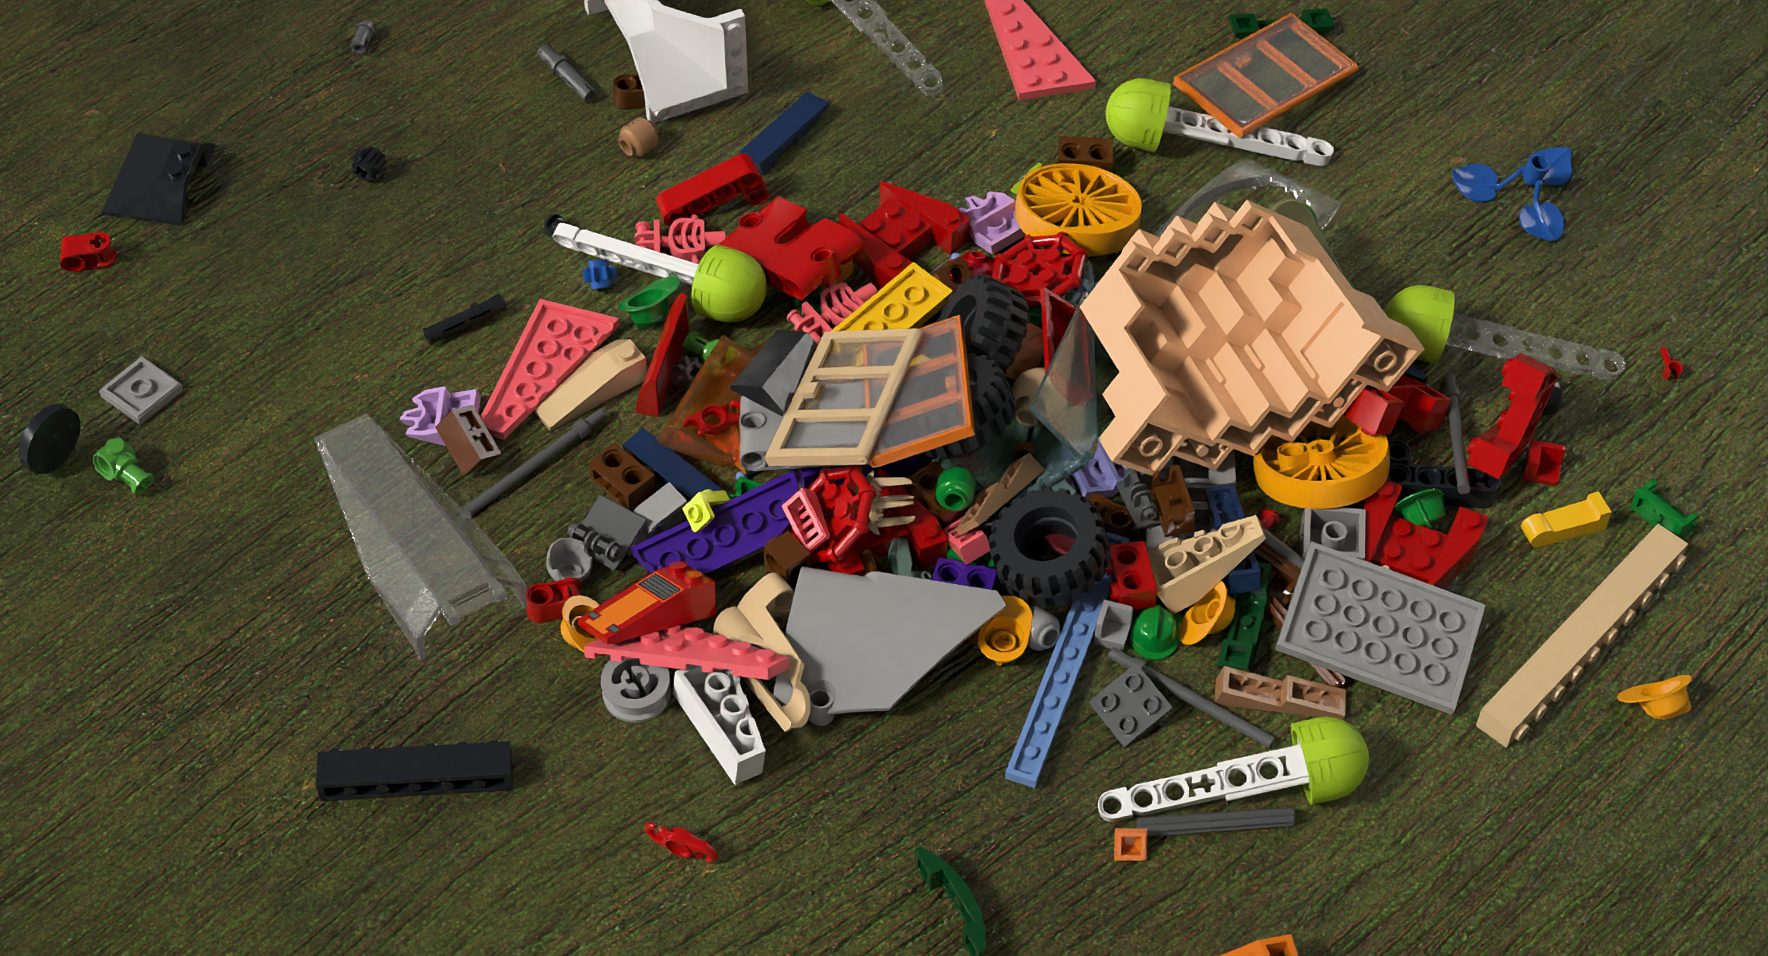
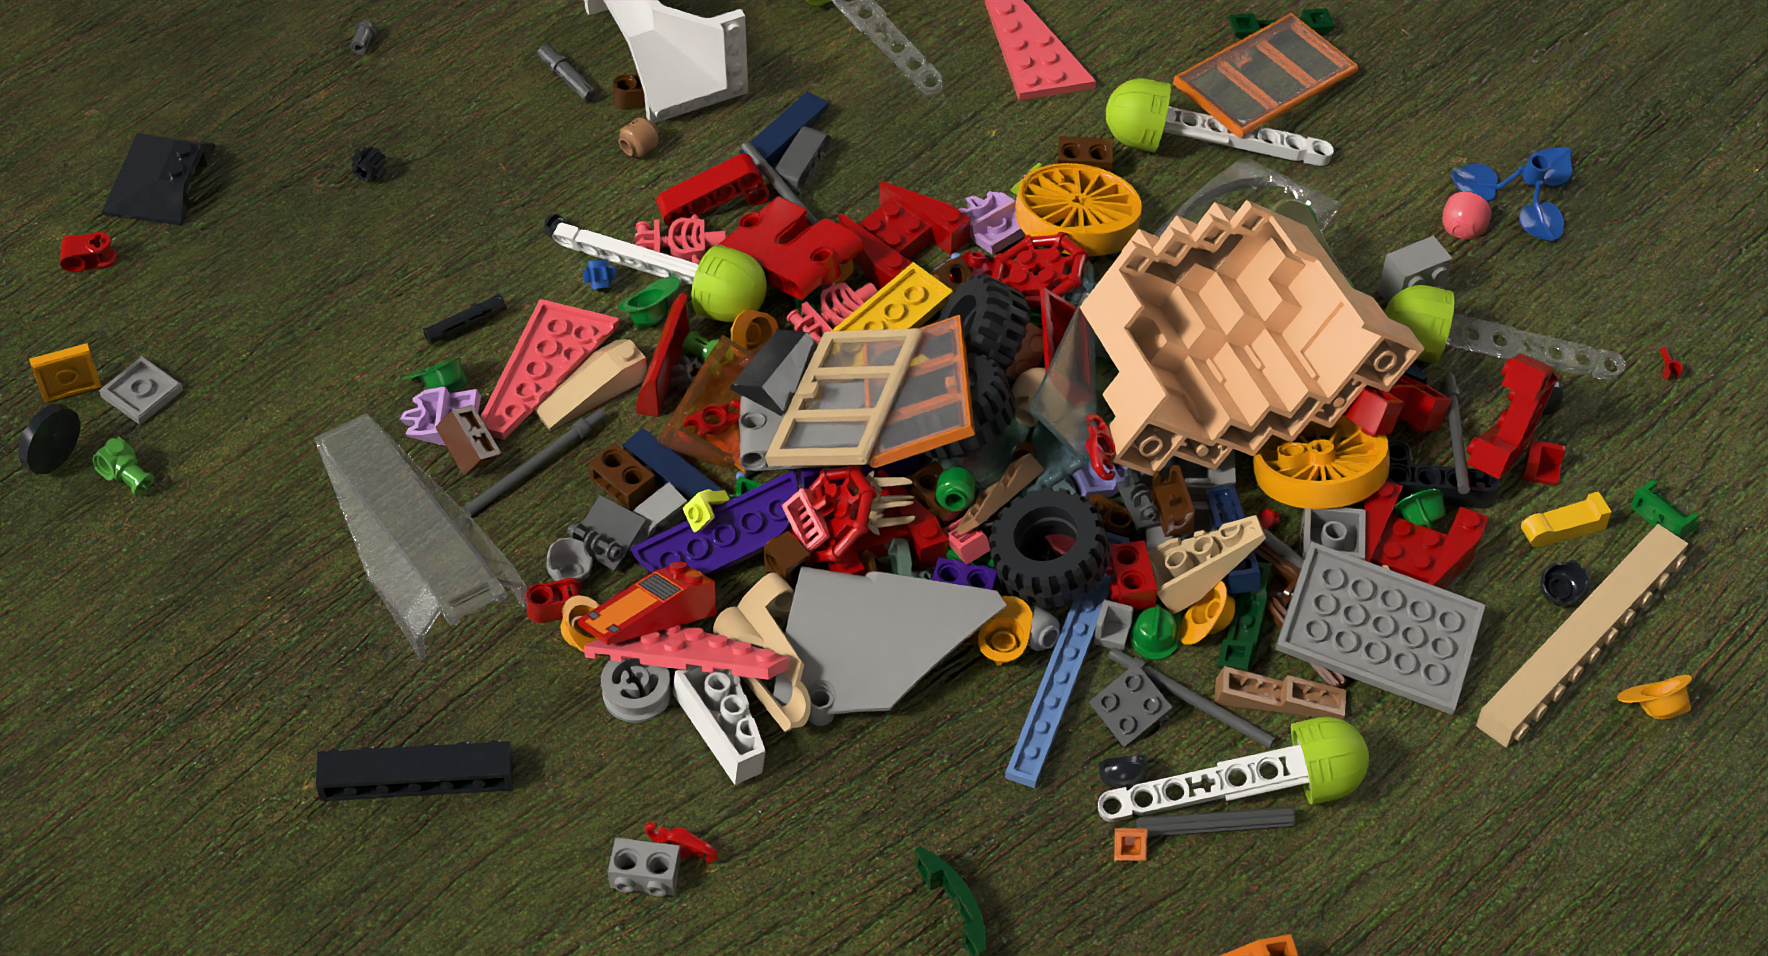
(65, 372): none -> light orange tile
(446, 374): none -> green piece
(646, 859): none -> light grey brick
(752, 328): none -> light orange piece
(775, 179): none -> dark grey bar
(802, 157): none -> dark grey beam
(823, 501): none -> red hand
(1097, 455): none -> red piece
(1123, 771): none -> black hair
(1414, 265): none -> light grey brick
(1466, 215): none -> coral helmet
(1564, 583): none -> black hair

